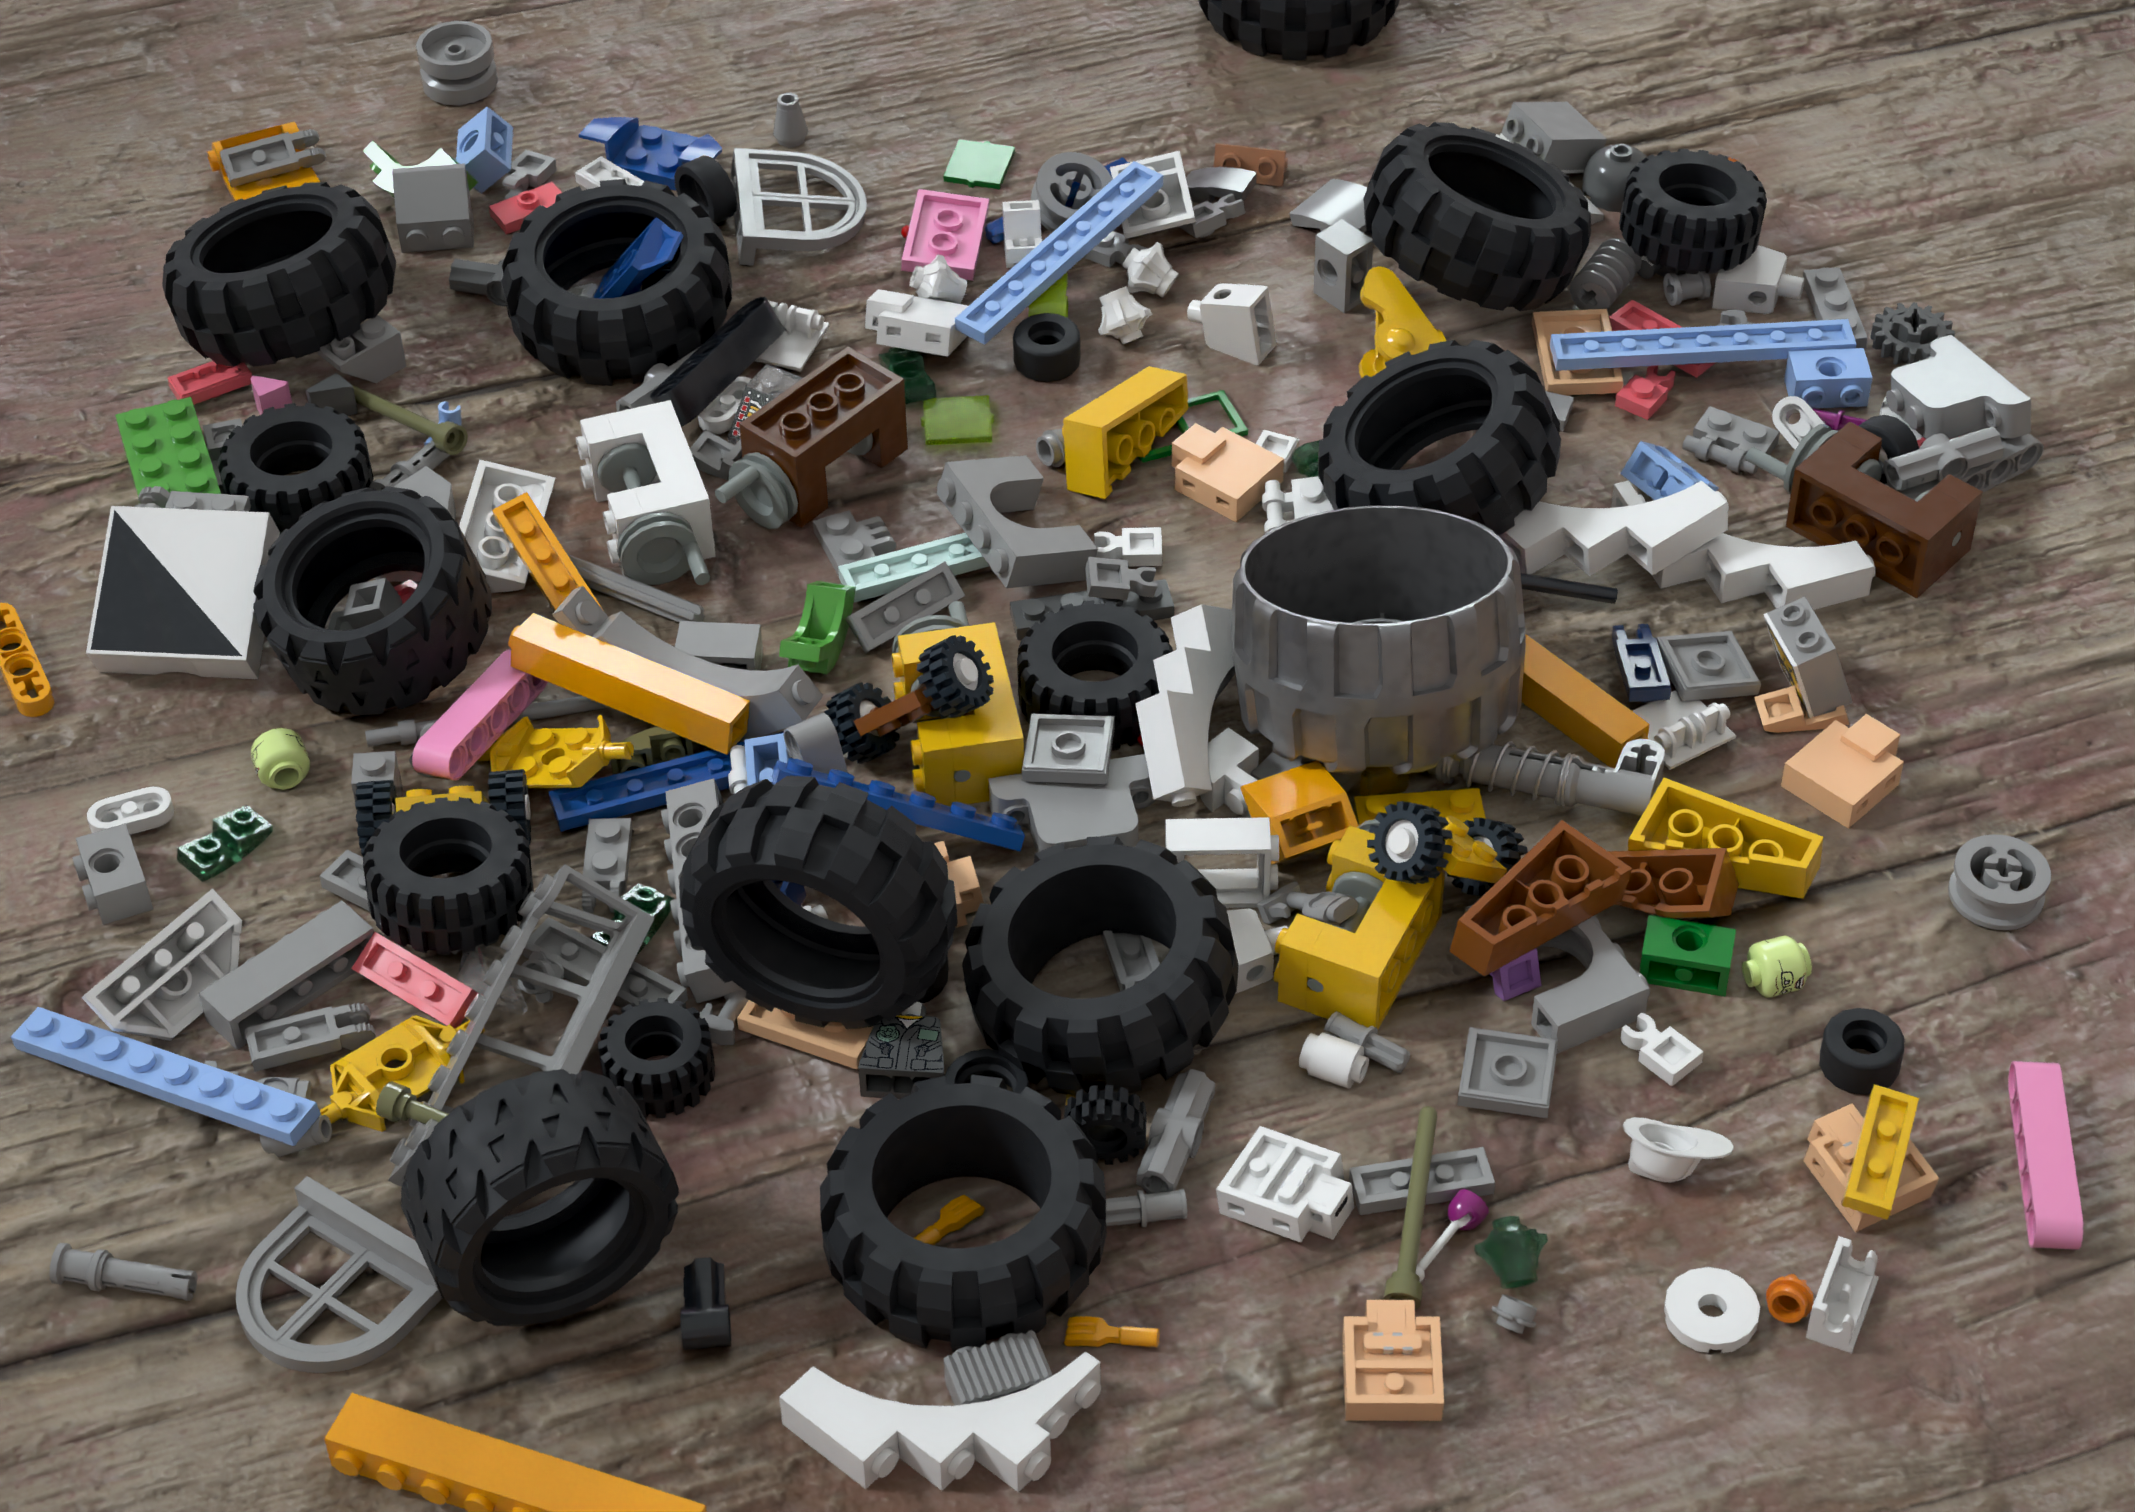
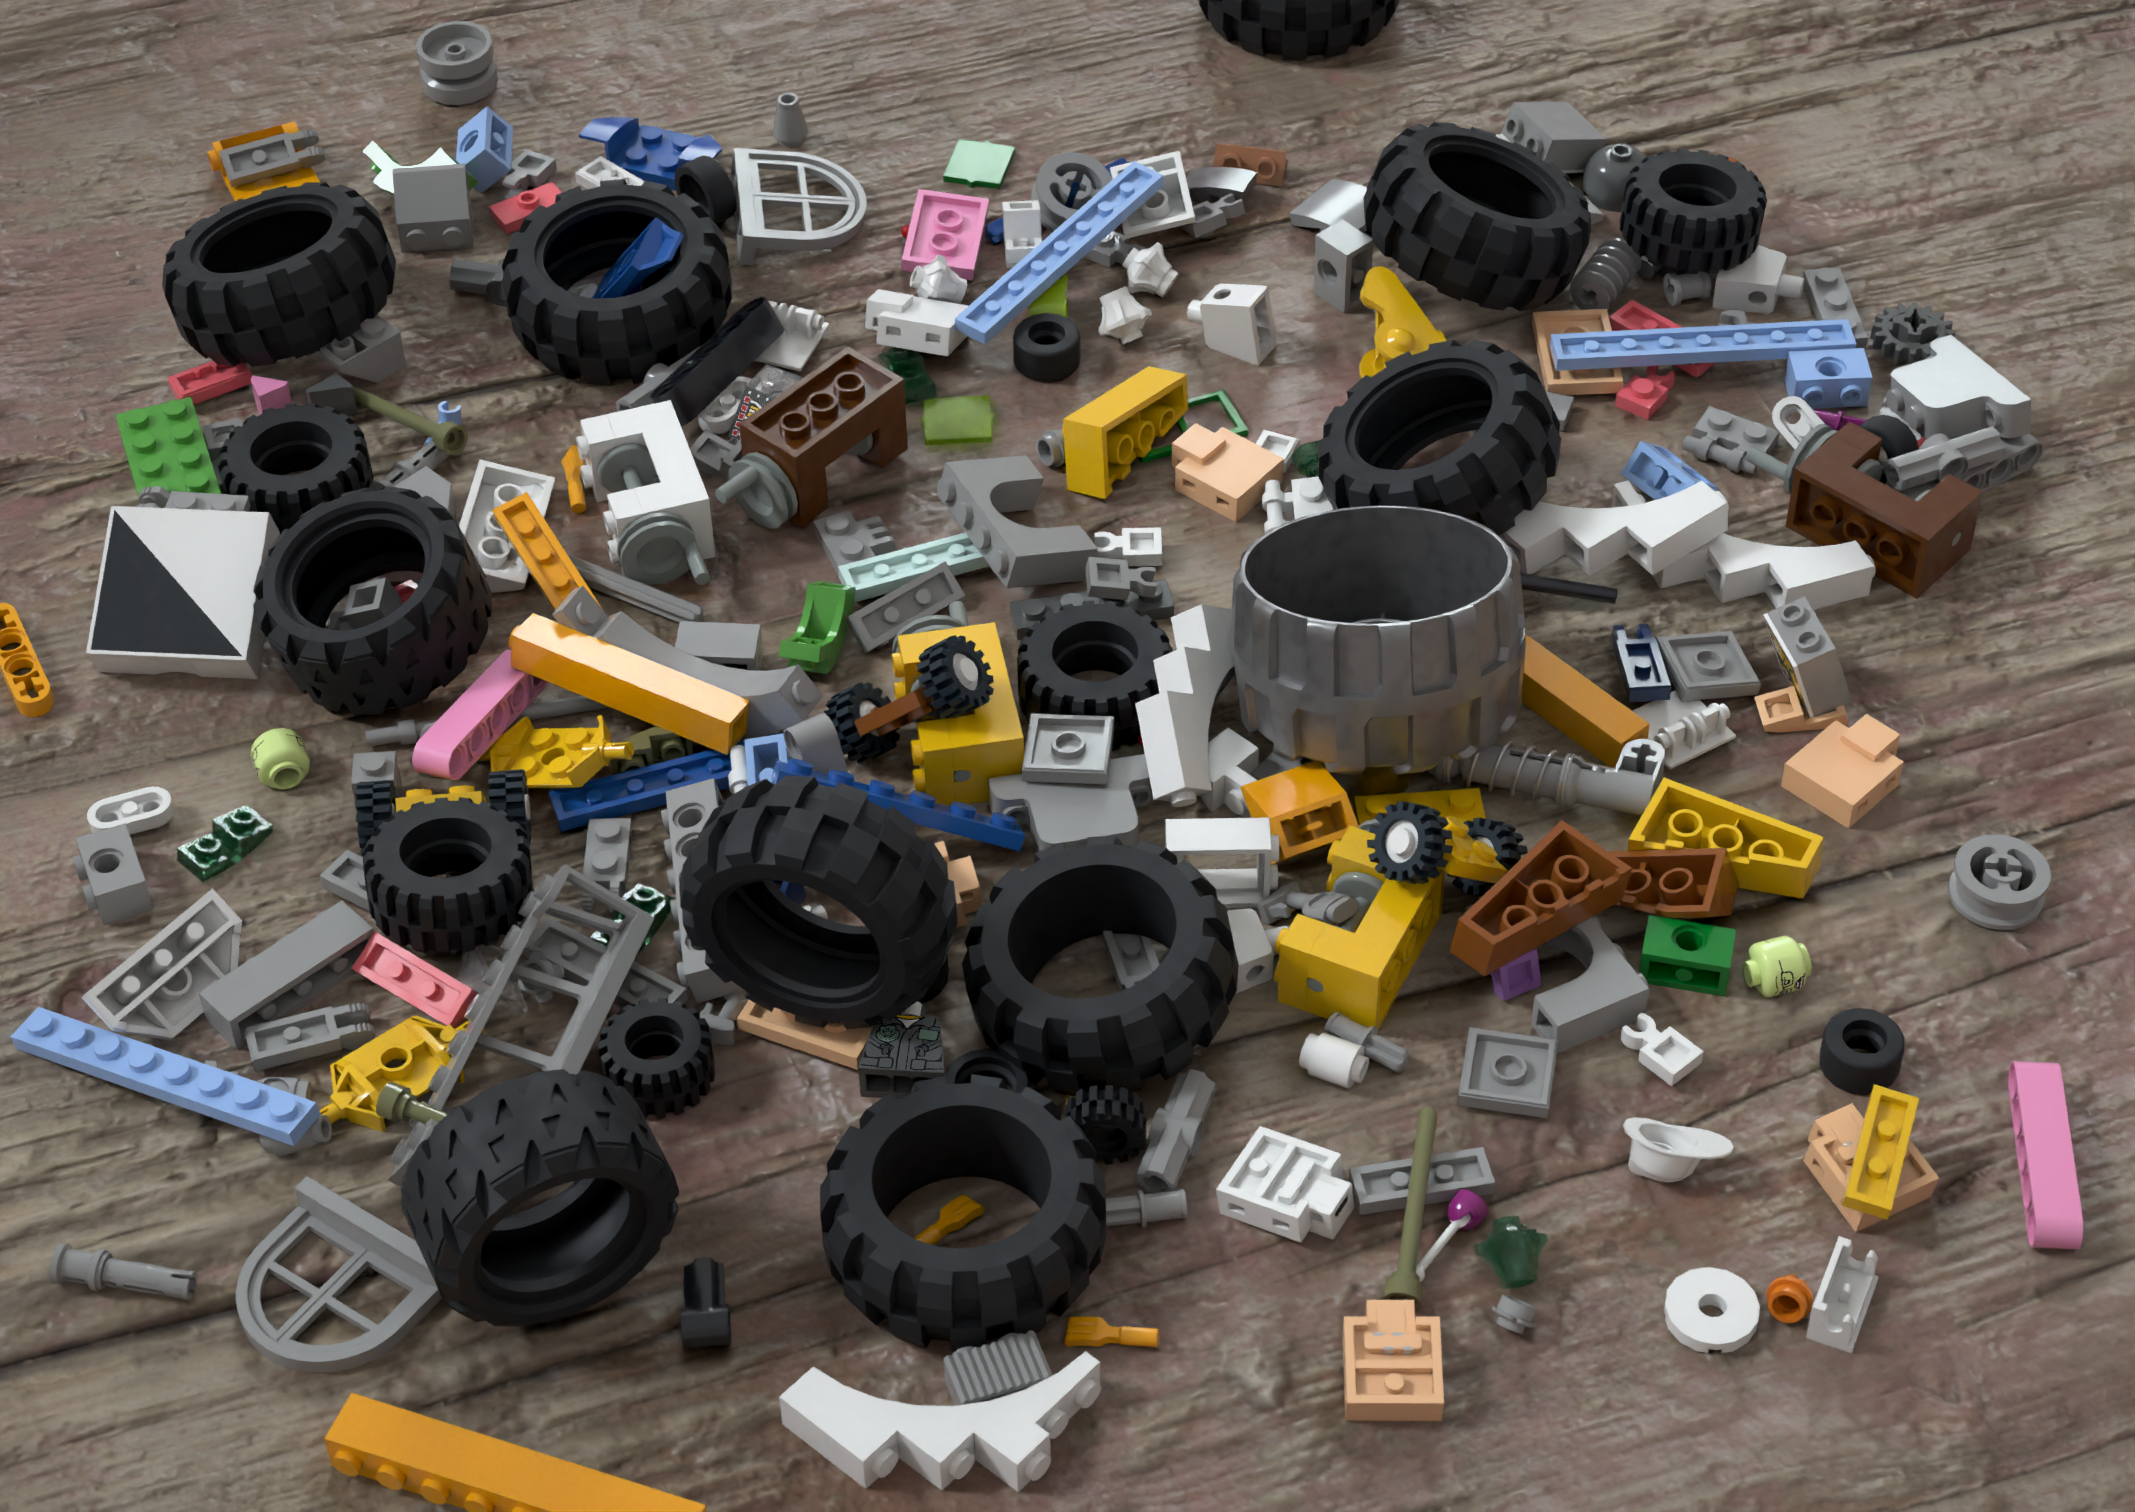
(571, 464): none -> light orange piece

